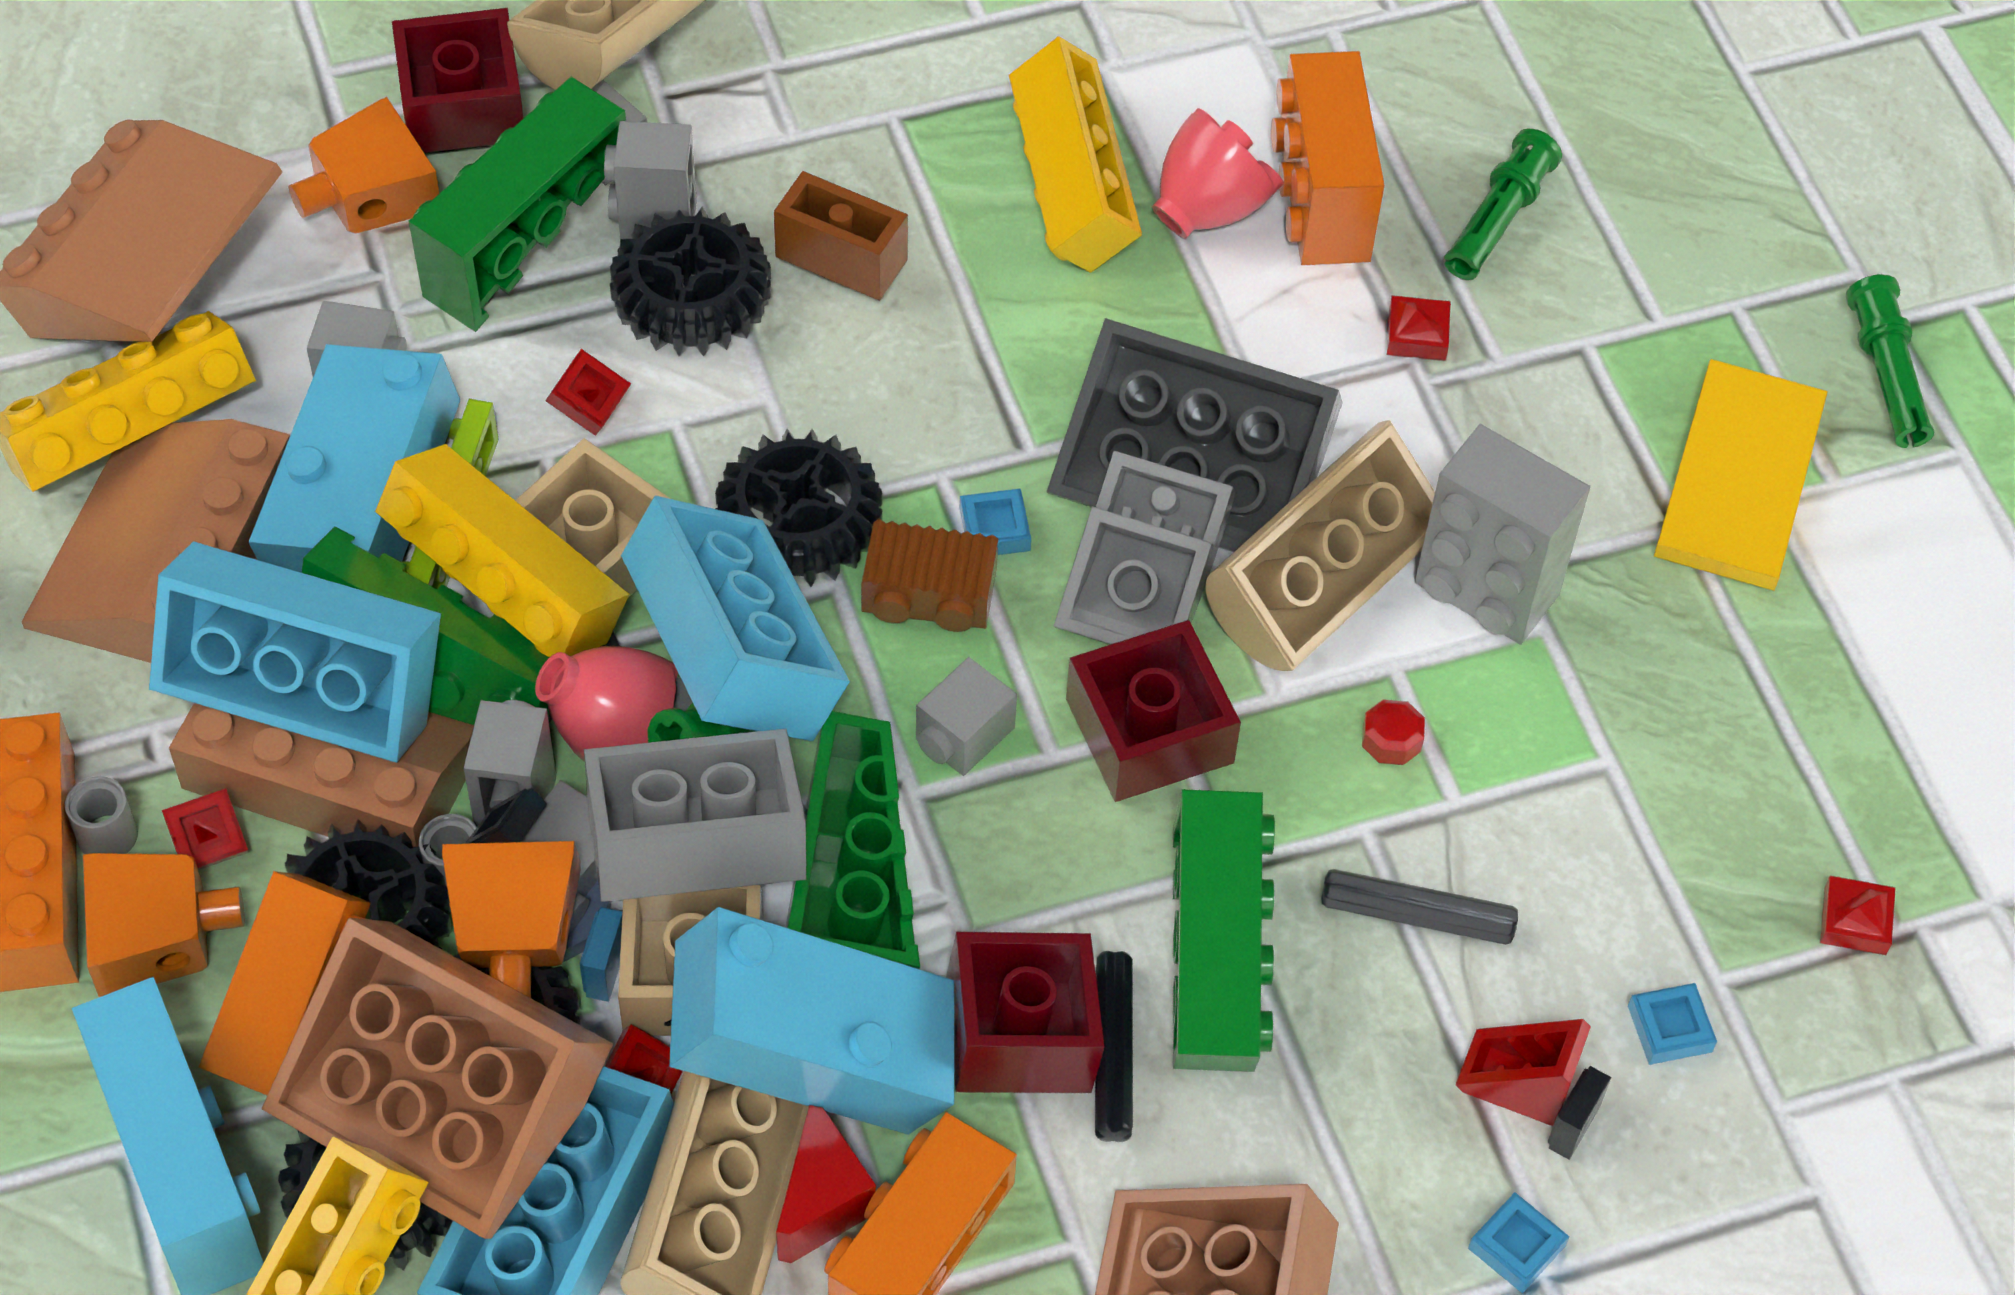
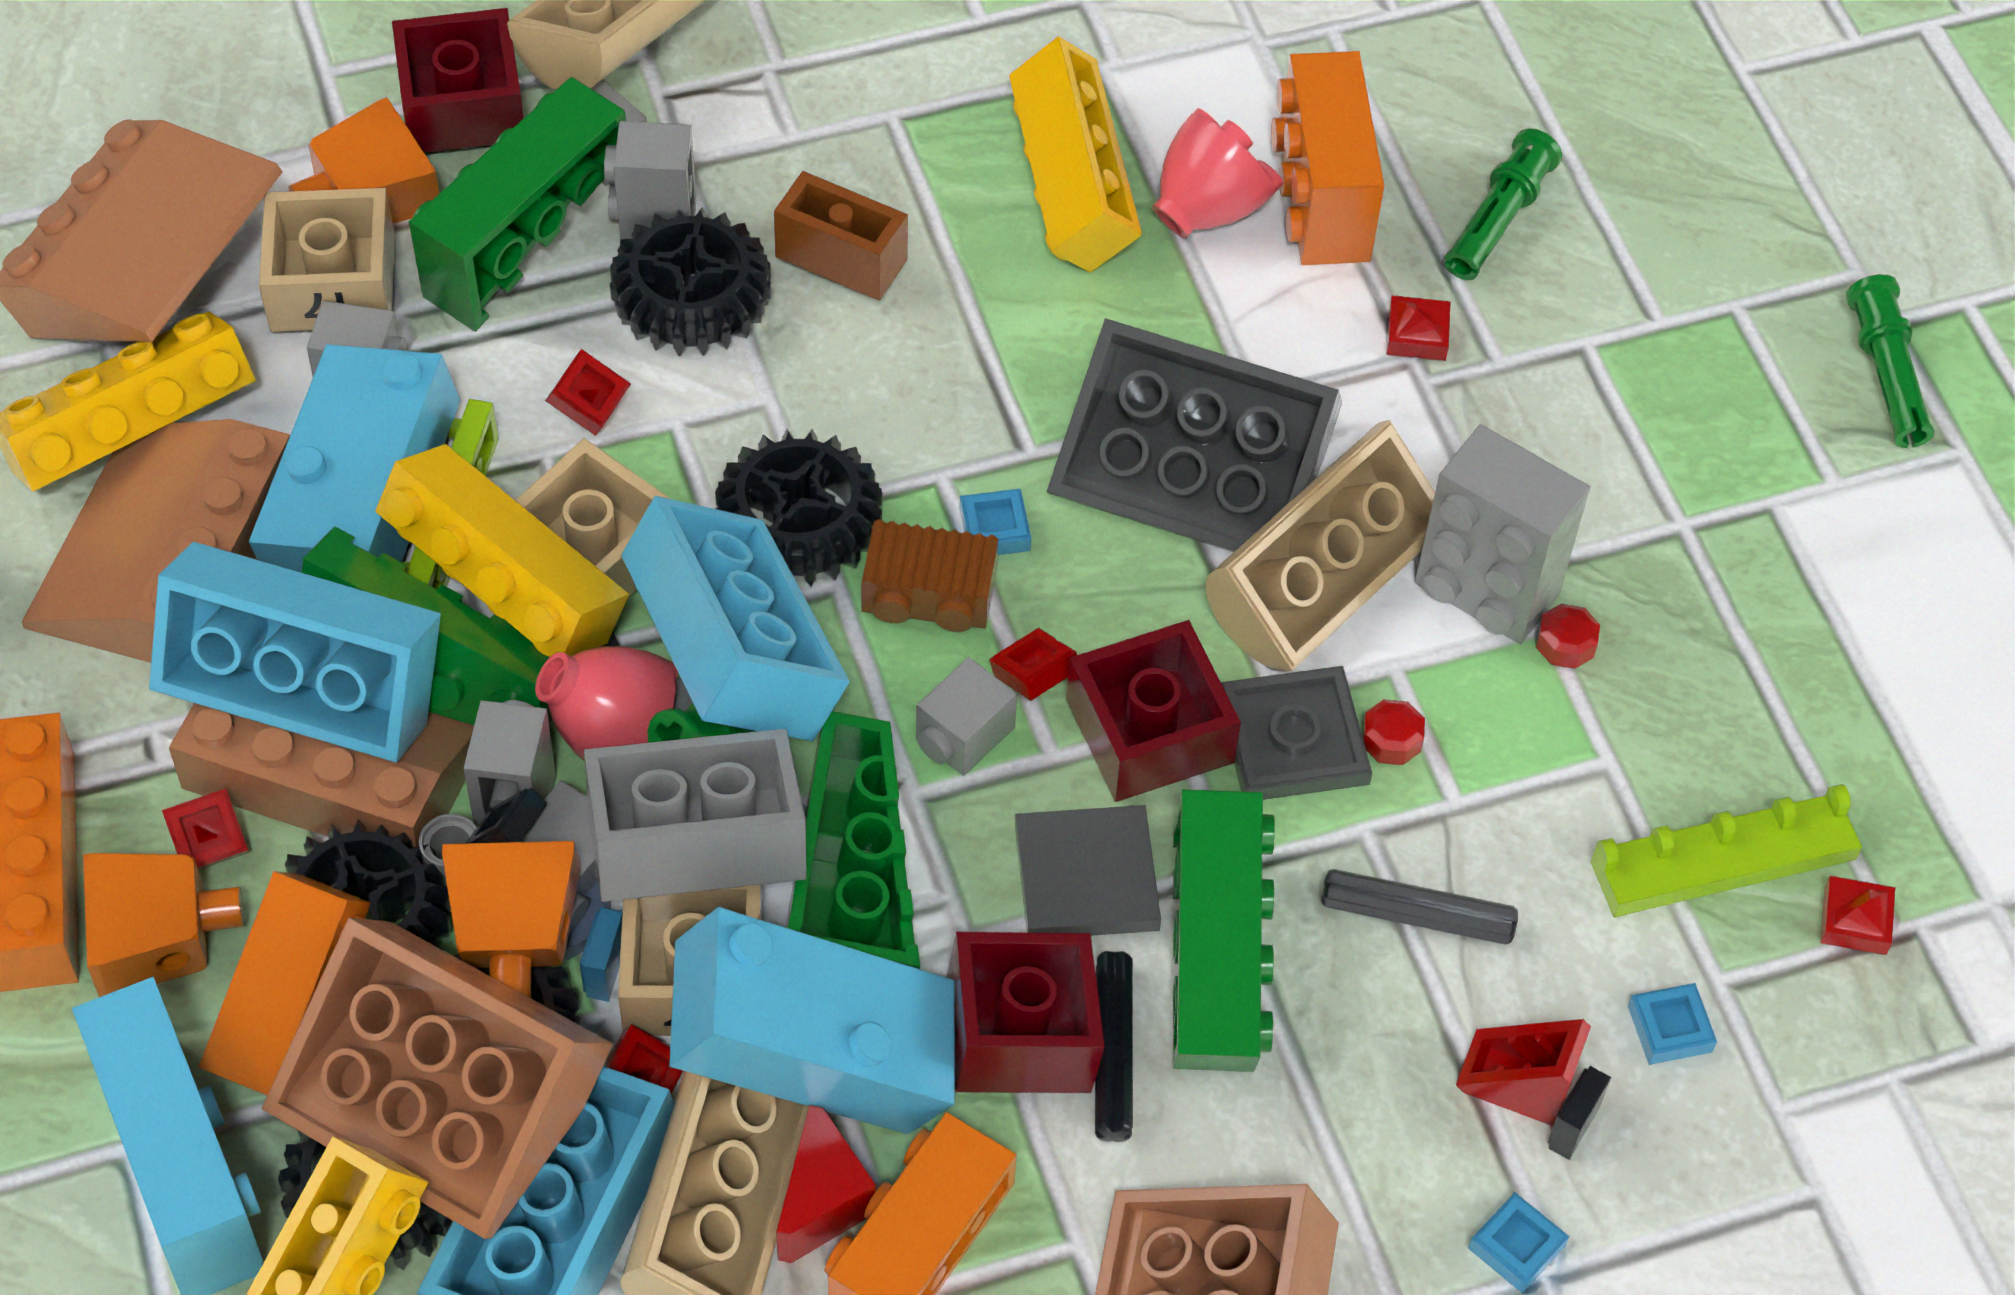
(98, 798): light grey beam -> none
(325, 250): none -> tan brick
(1033, 663): none -> red tile
(1087, 871): none -> dark grey tile
(1144, 551): light grey slope -> none
(1298, 734): none -> dark grey tile
(1568, 636): none -> red tile
(1726, 852): none -> lime hinge
(1741, 475): yellow tile -> none

